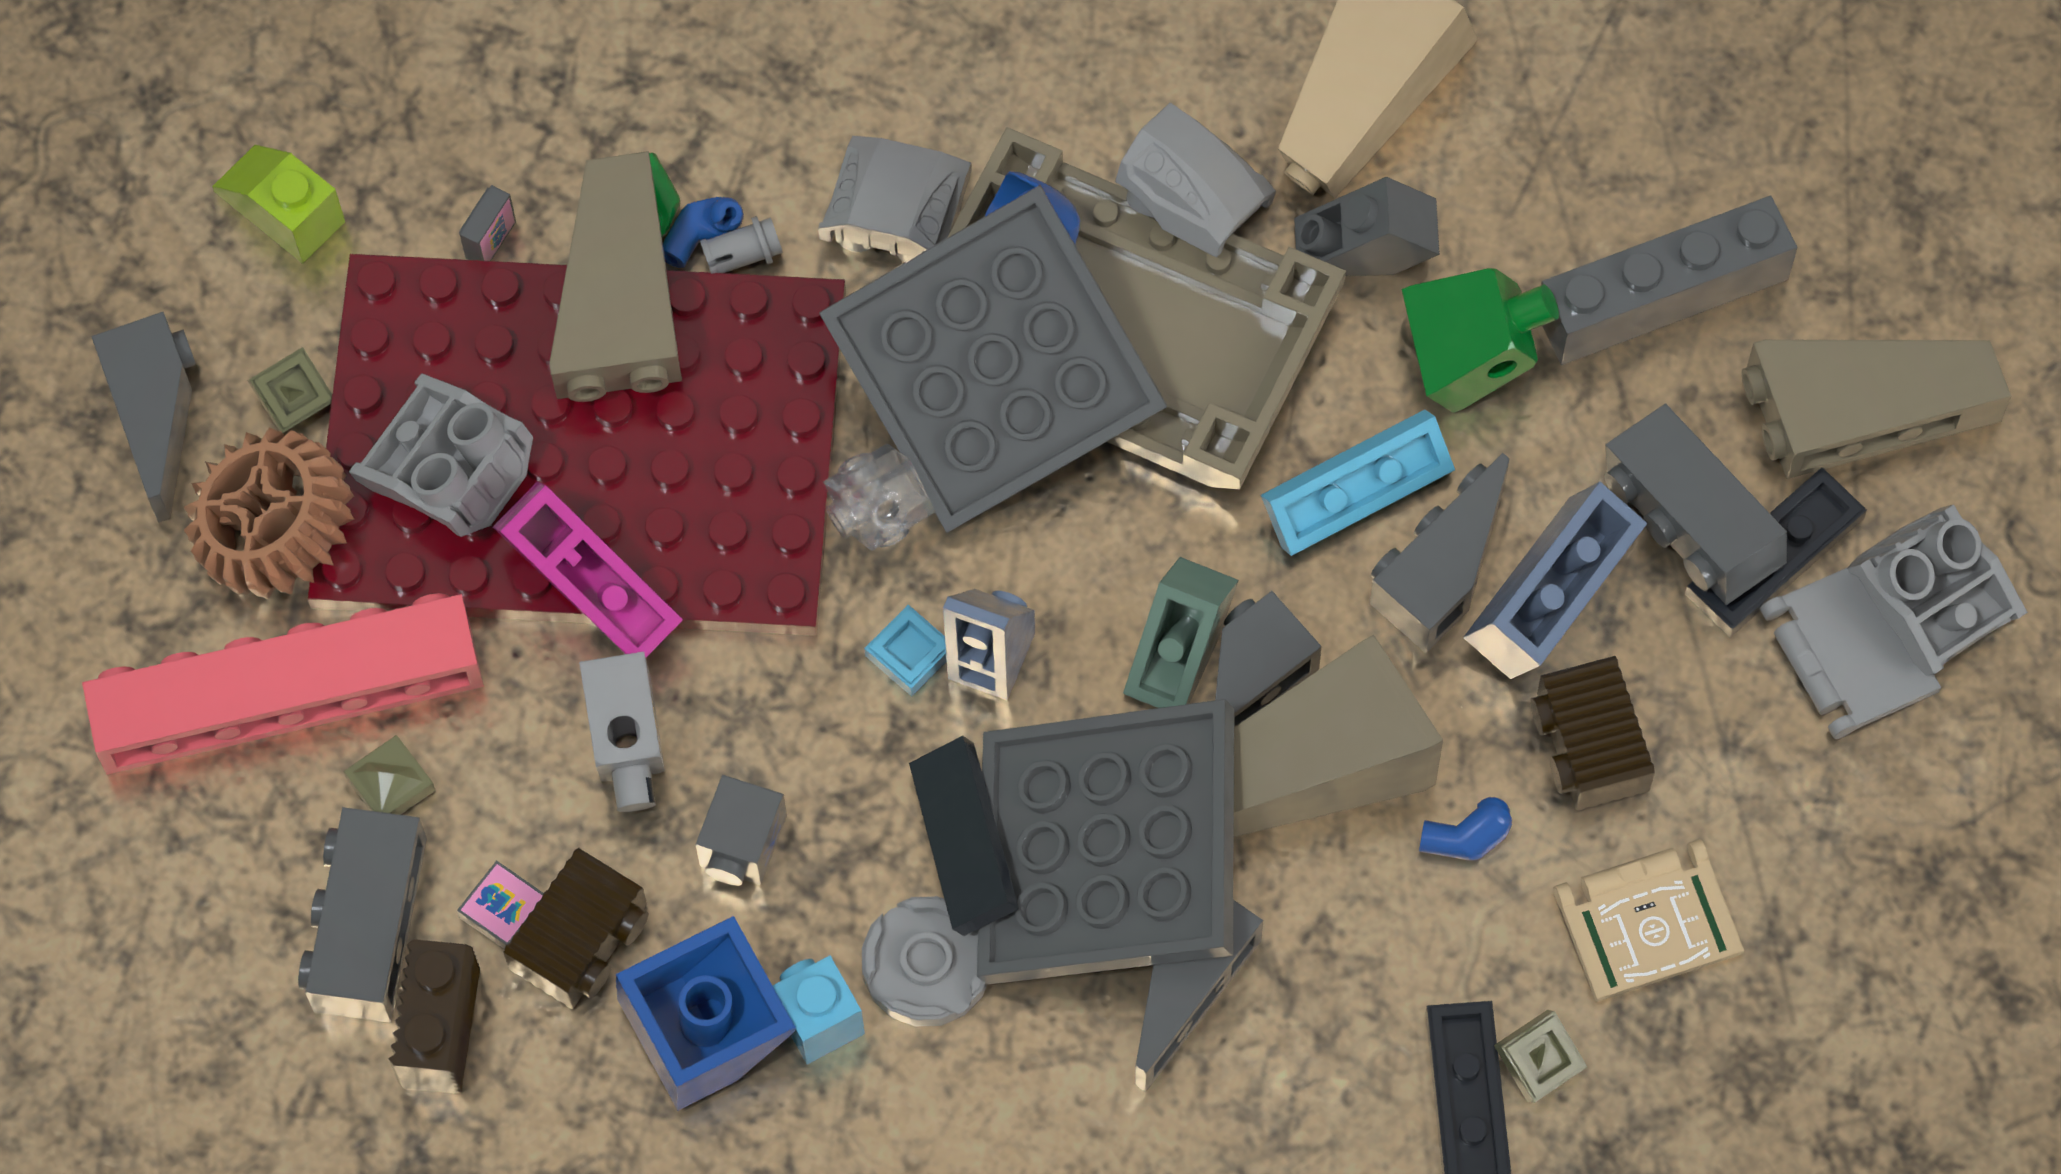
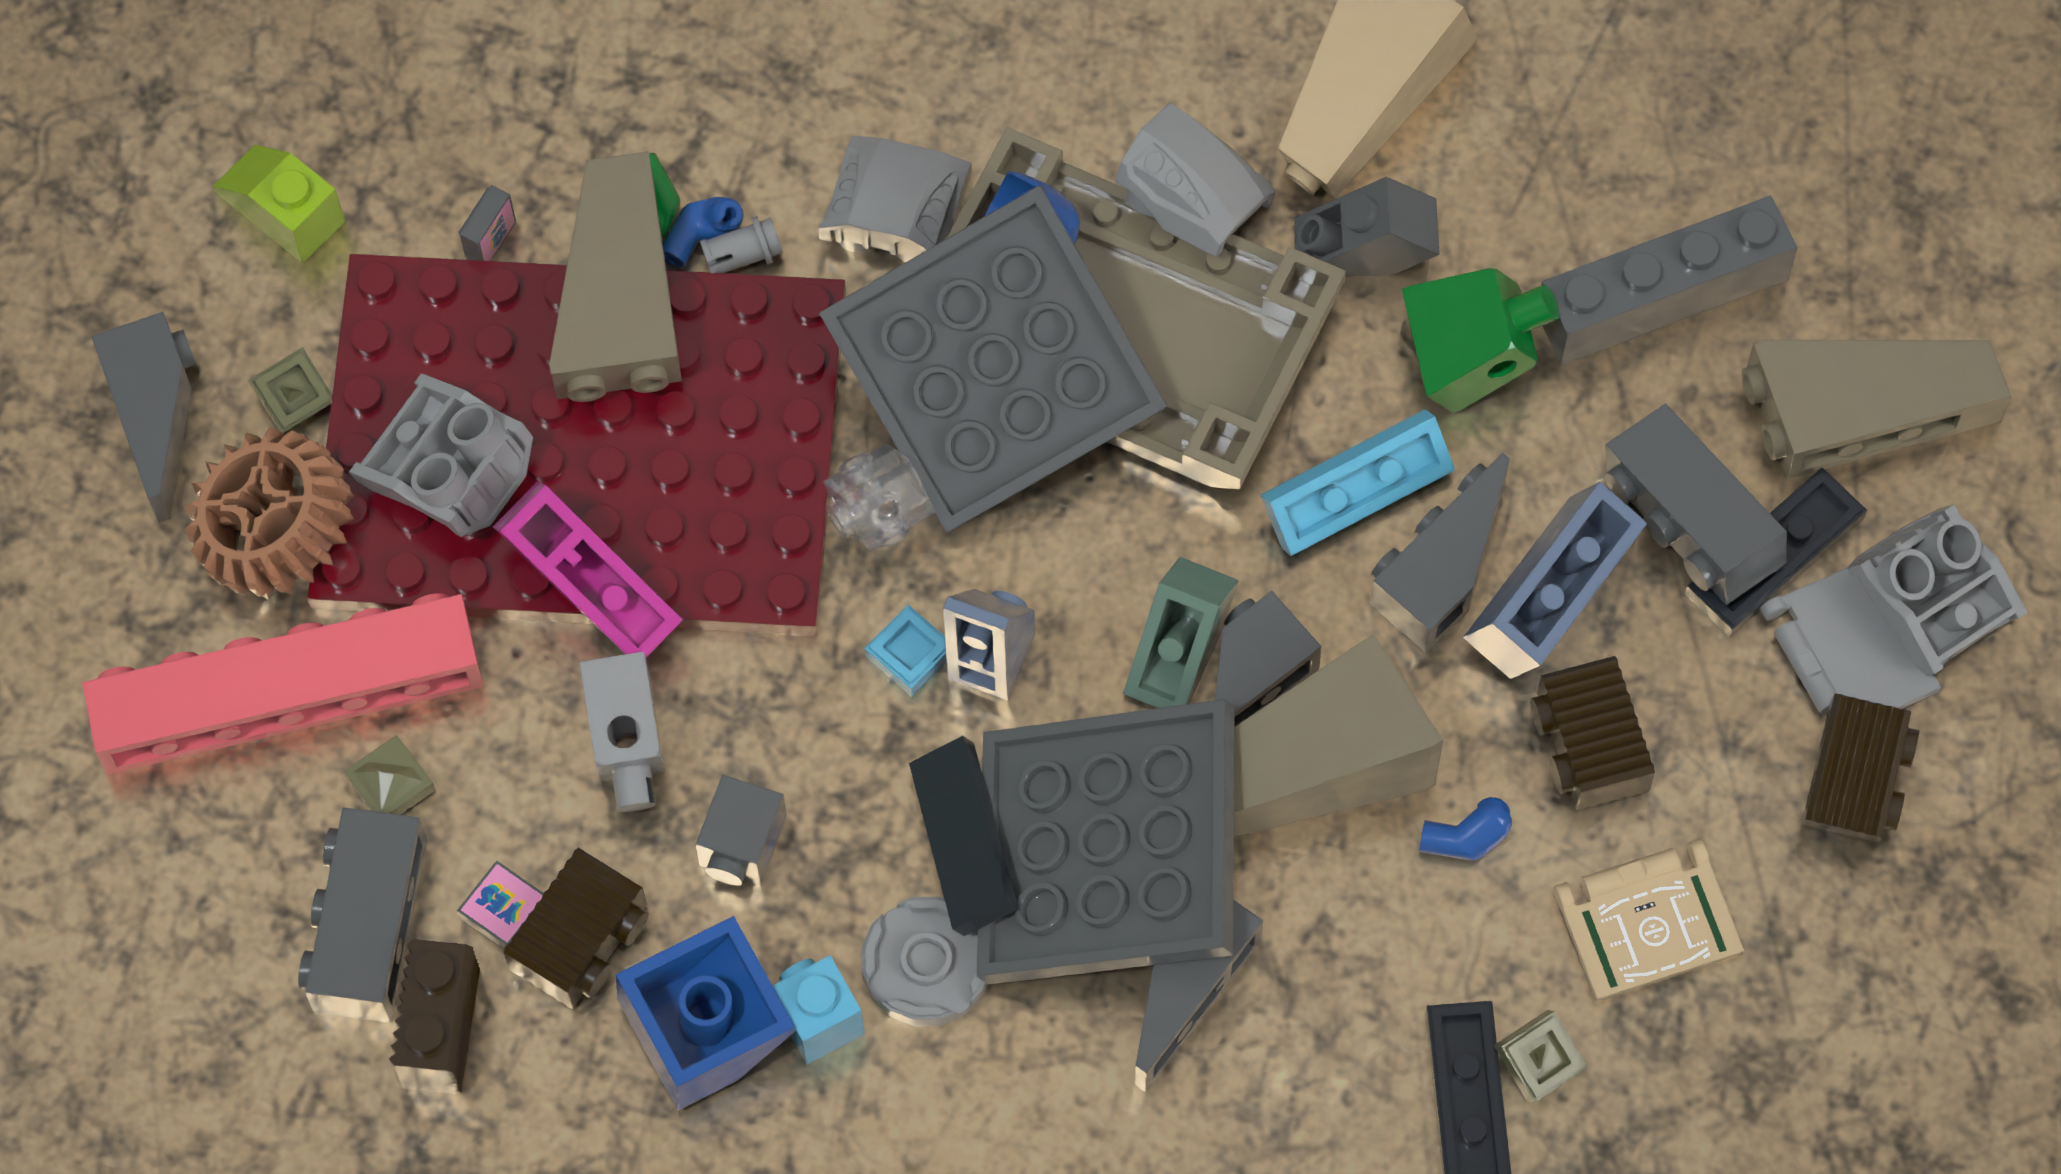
(1859, 768): none -> dark brown brick

